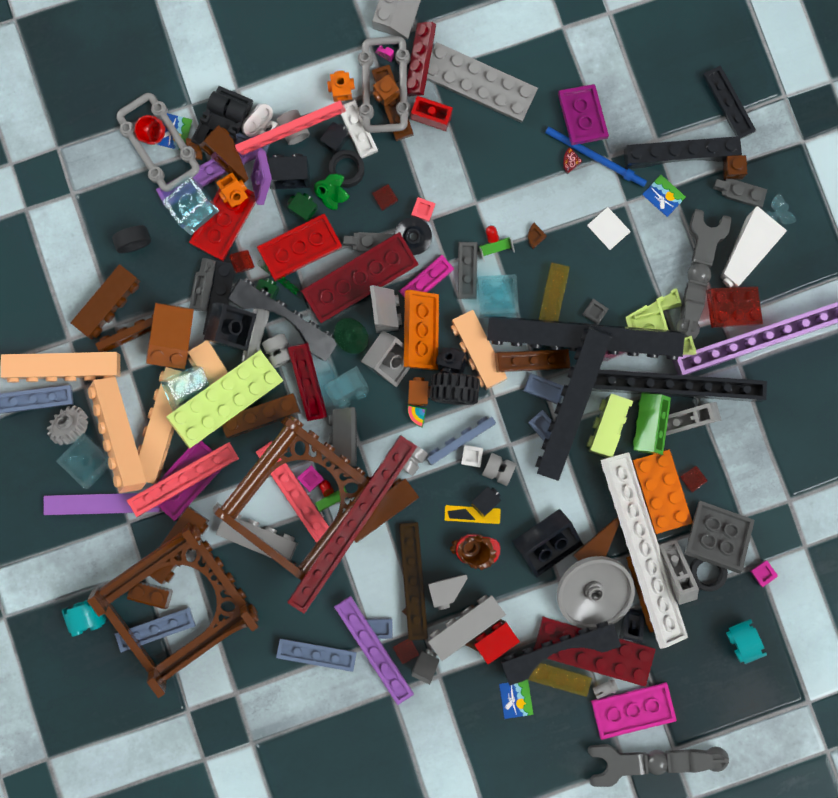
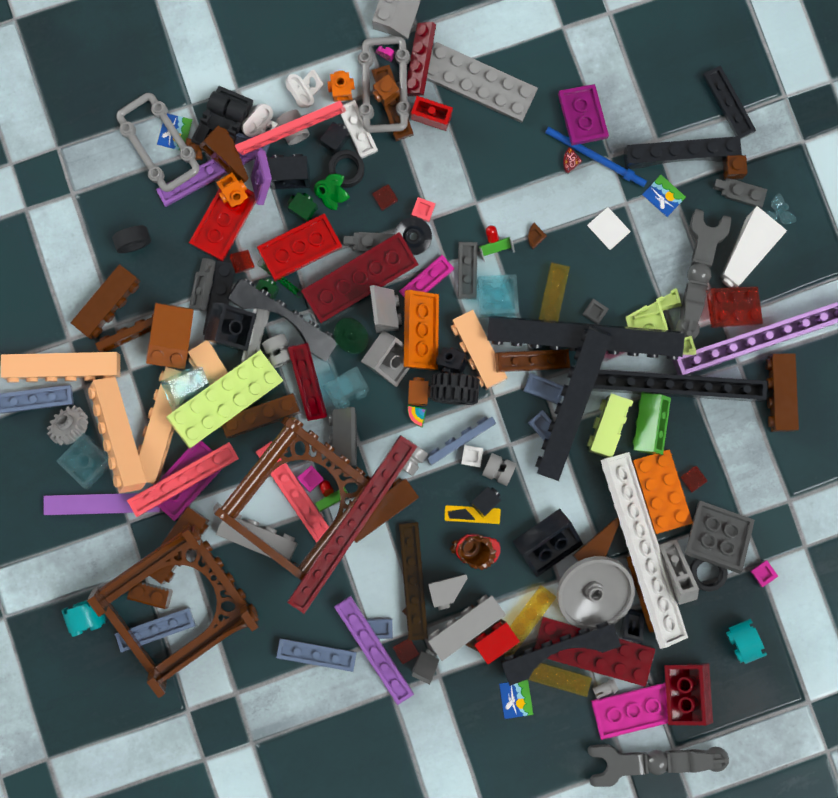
(149, 129): red hair -> none
(191, 205): clear light blue brick -> none
(301, 90): none -> white bracket
(530, 615): none -> clear yellow plate
(688, 694): none -> dark red slope
(693, 418): light grey slope -> none
(783, 393): none -> reddish brown brick

